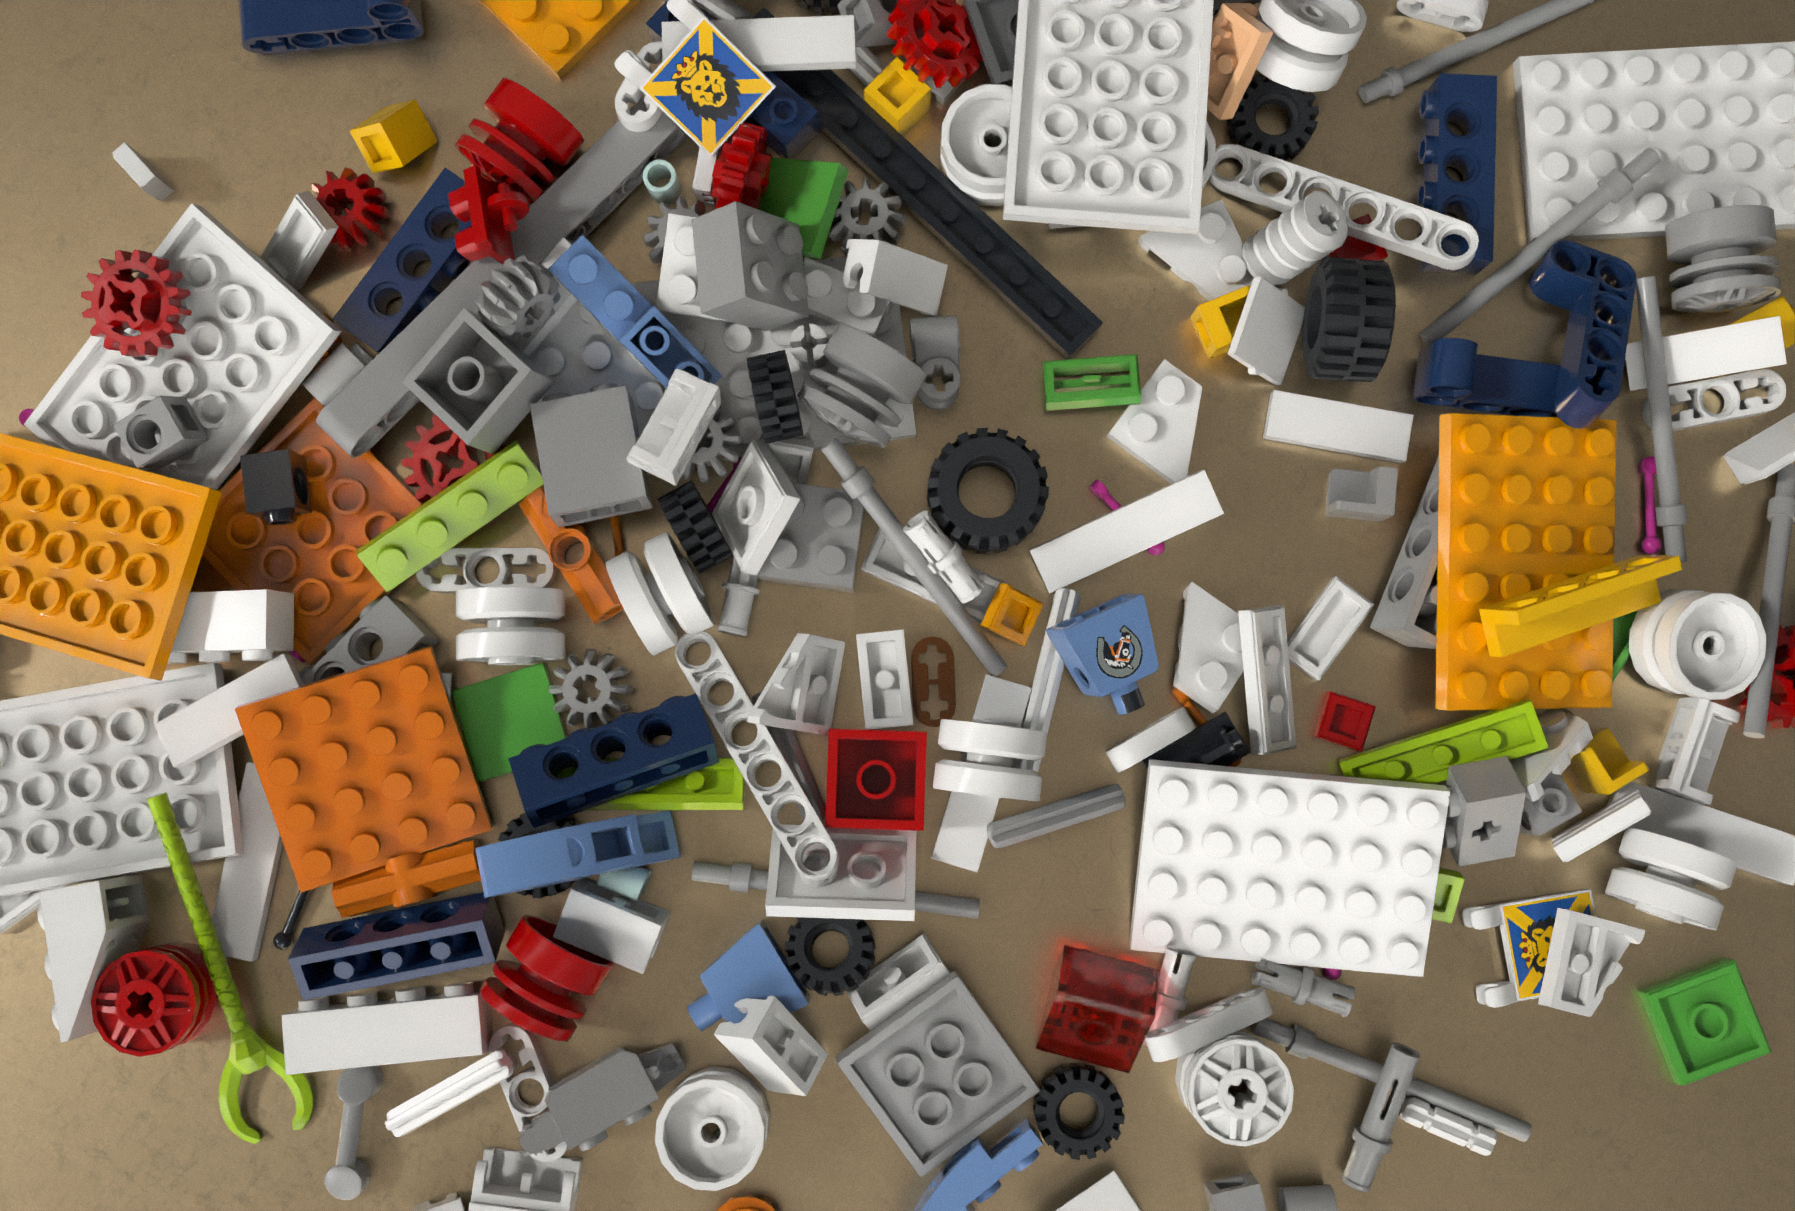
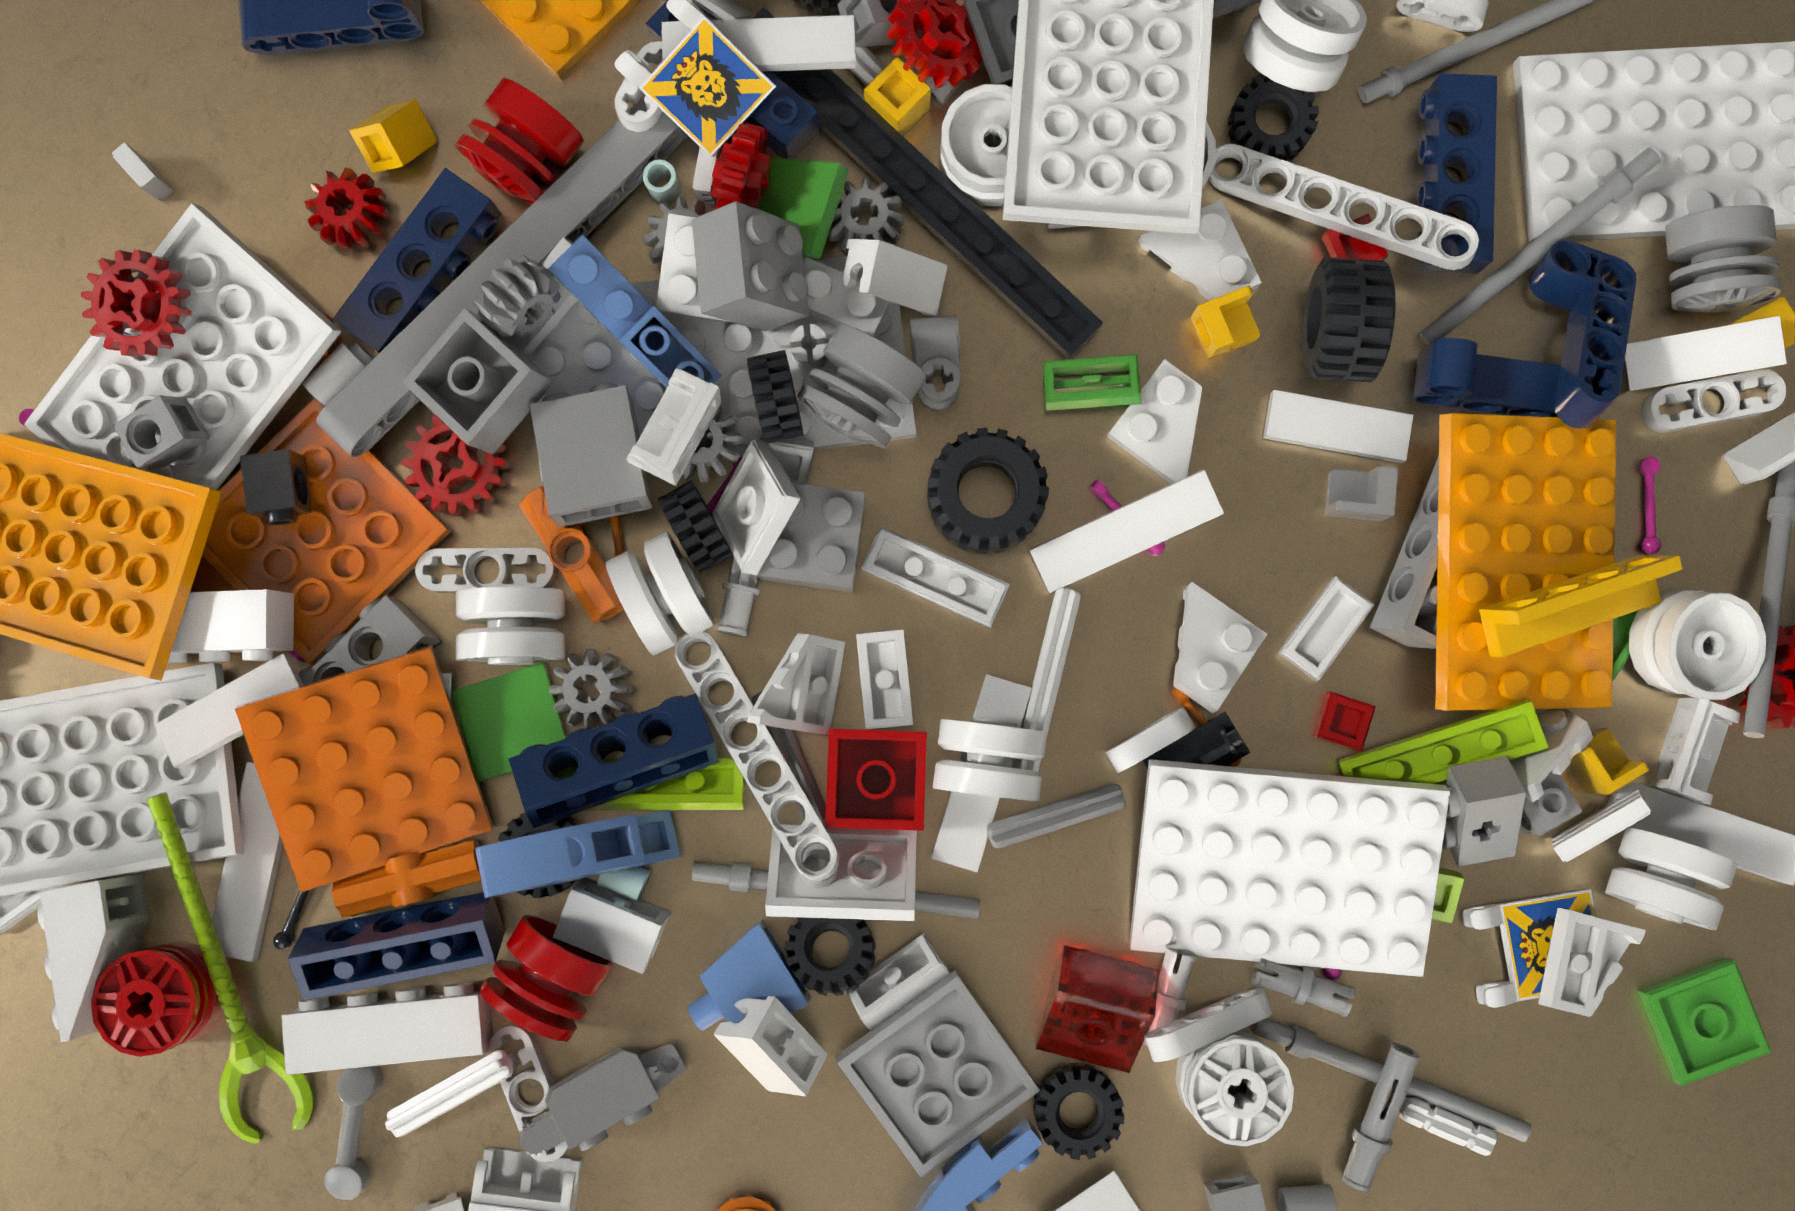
(299, 240): white tile -> none
(450, 516): lime plate -> none
(492, 213): red hips -> none
(730, 1152): white wheel -> none
(859, 485): light grey bar -> none
(921, 680): reddish brown beam -> none
(944, 556): white pin -> none
(1012, 614): light orange tile -> none
(1109, 649): medium blue torso -> none
(1235, 53): light nougat bracket -> none
(1267, 331): white piece -> none
(1267, 679): white tile -> none
(1296, 239): white piece -> none
(1671, 513): light grey bar -> none

